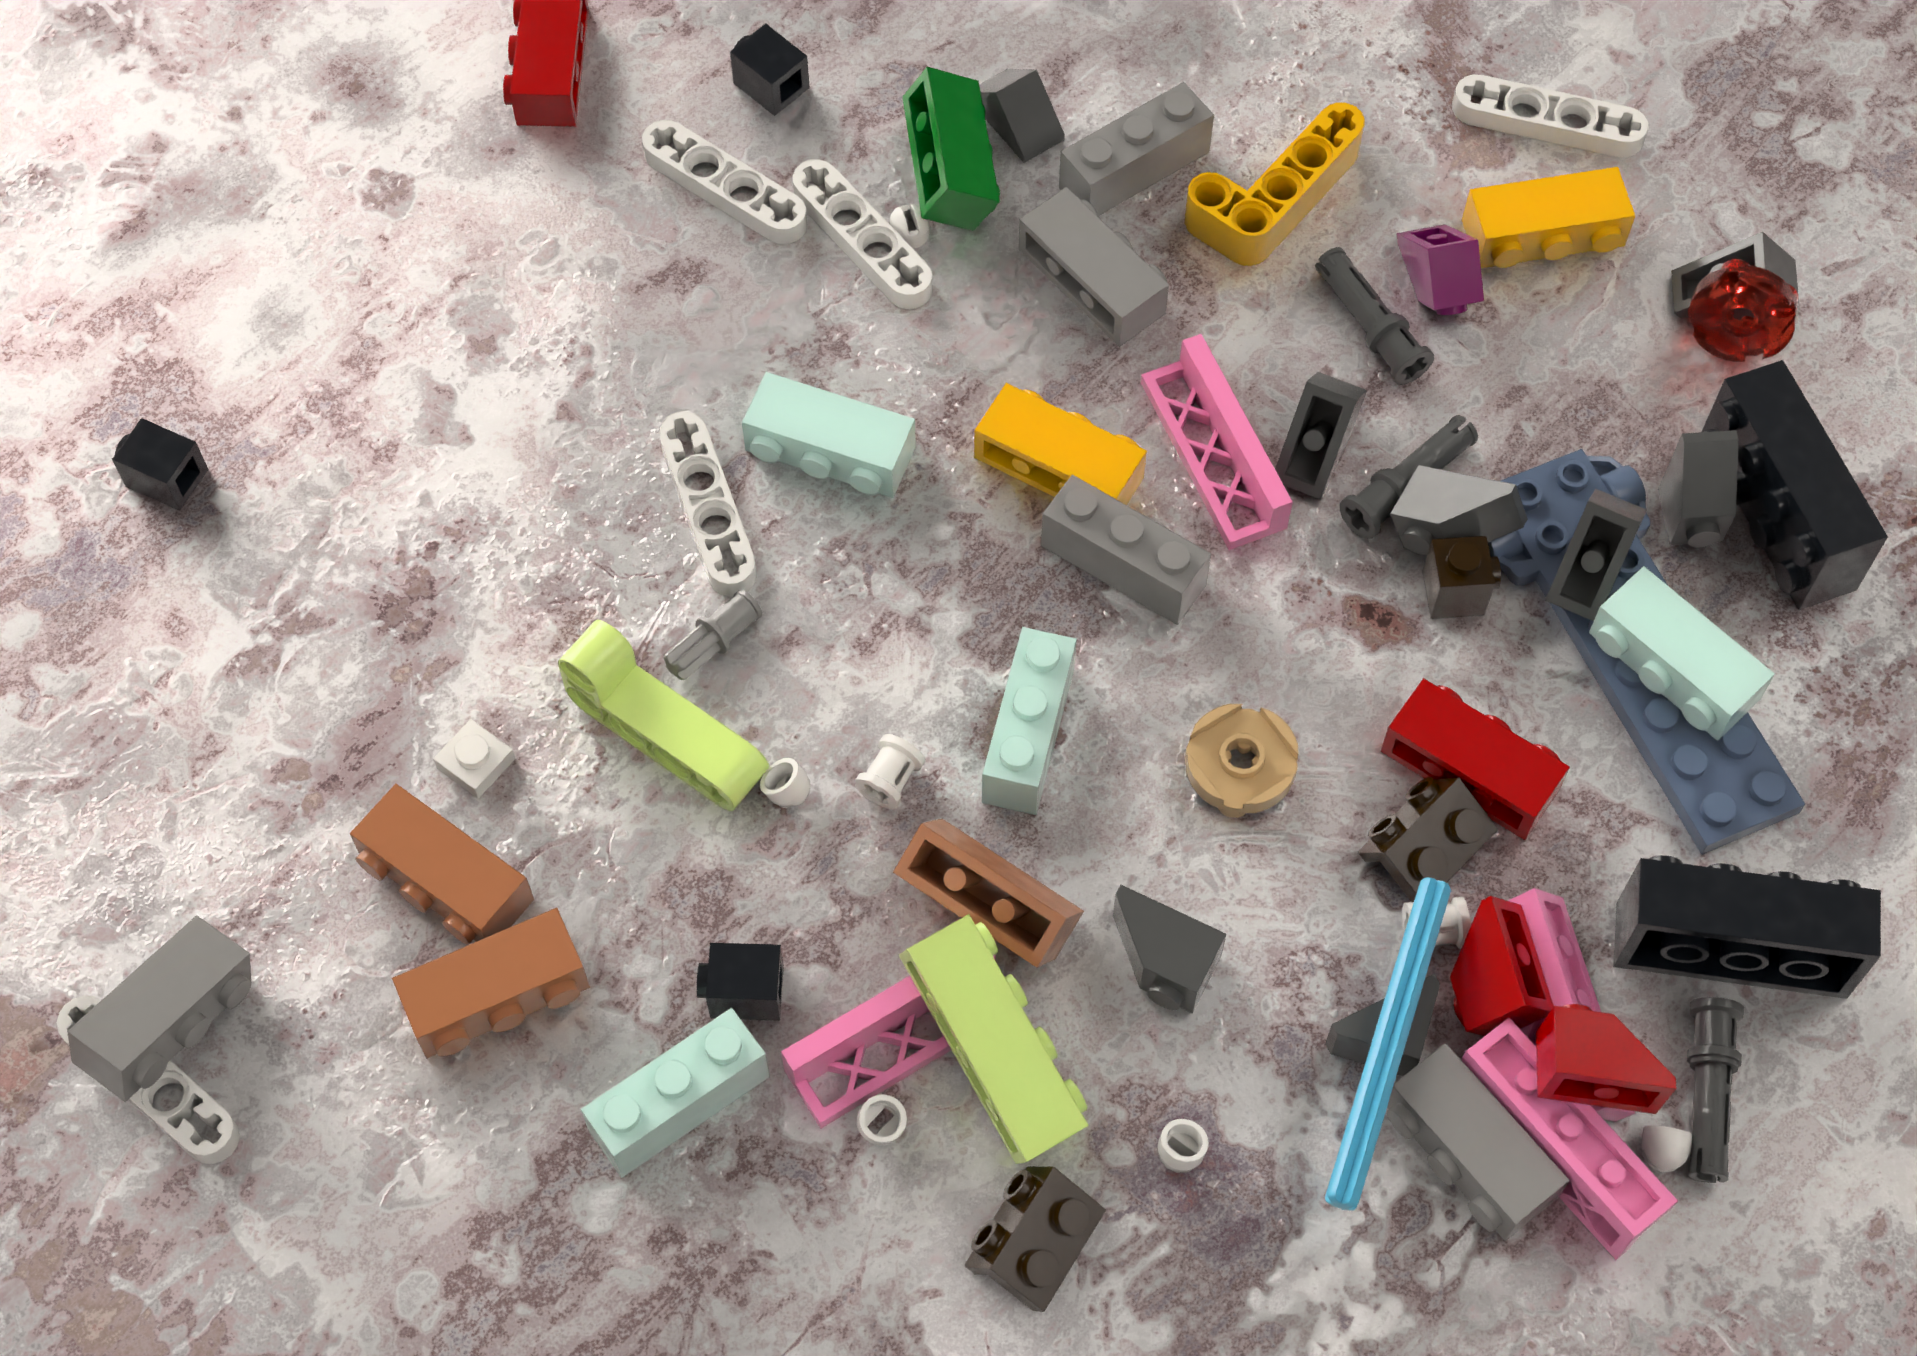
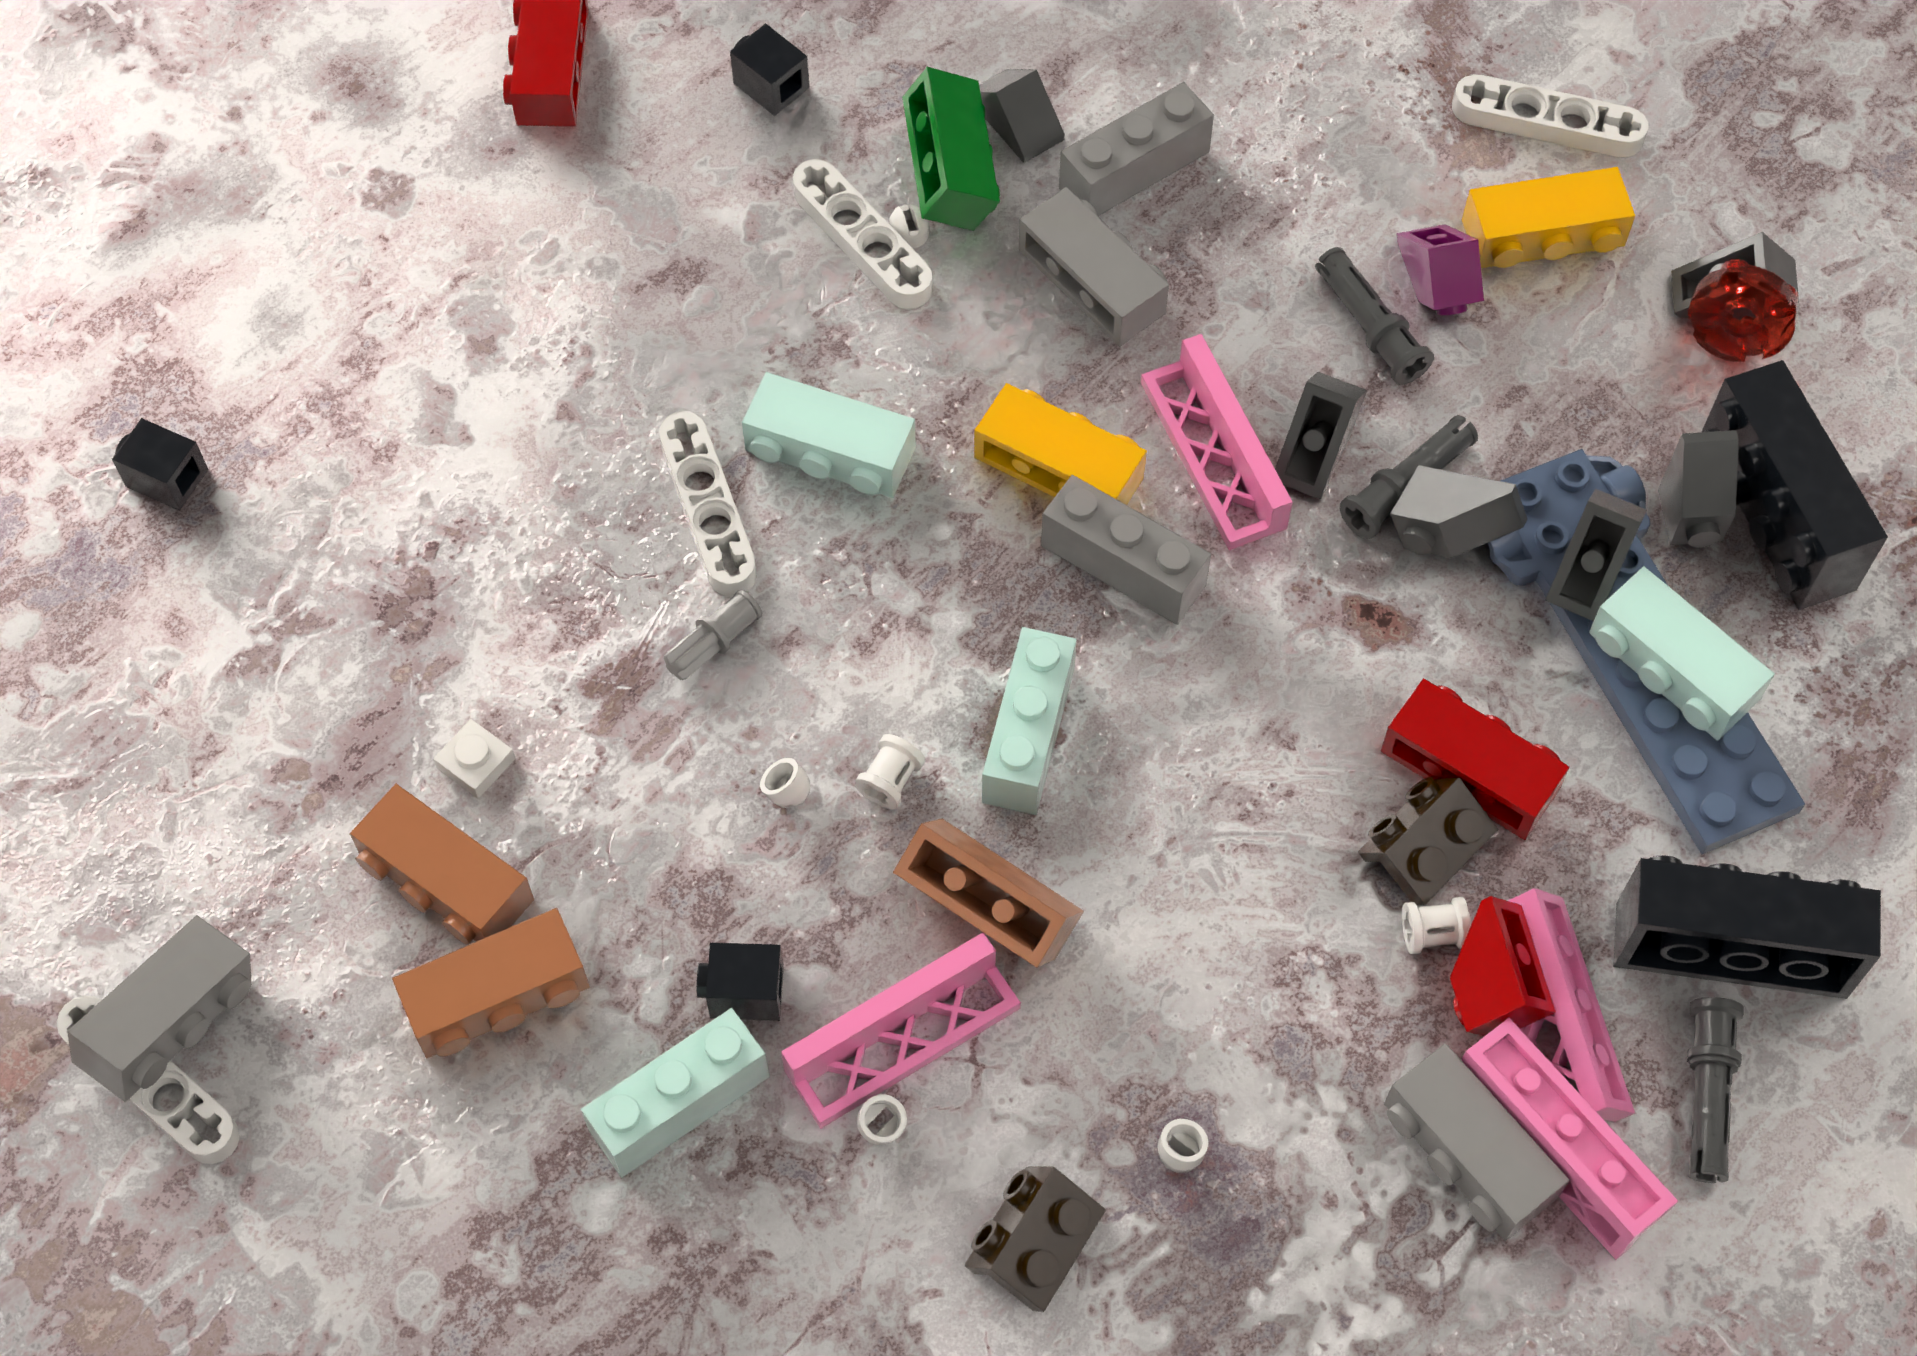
(656, 720): yellowish green beam -> none
(719, 186): white beam -> none
(994, 1039): yellowish green brick -> none
(1167, 949): dark grey slope -> none
(1233, 788): tan plate -> none
(1283, 195): yellow beam -> none
(1353, 1034): dark grey slope -> none
(1388, 1045): medium azure axle -> none
(1460, 577): dark brown brick -> none
(1598, 1062): red slope -> none
(1665, 1147): white hinge -> none

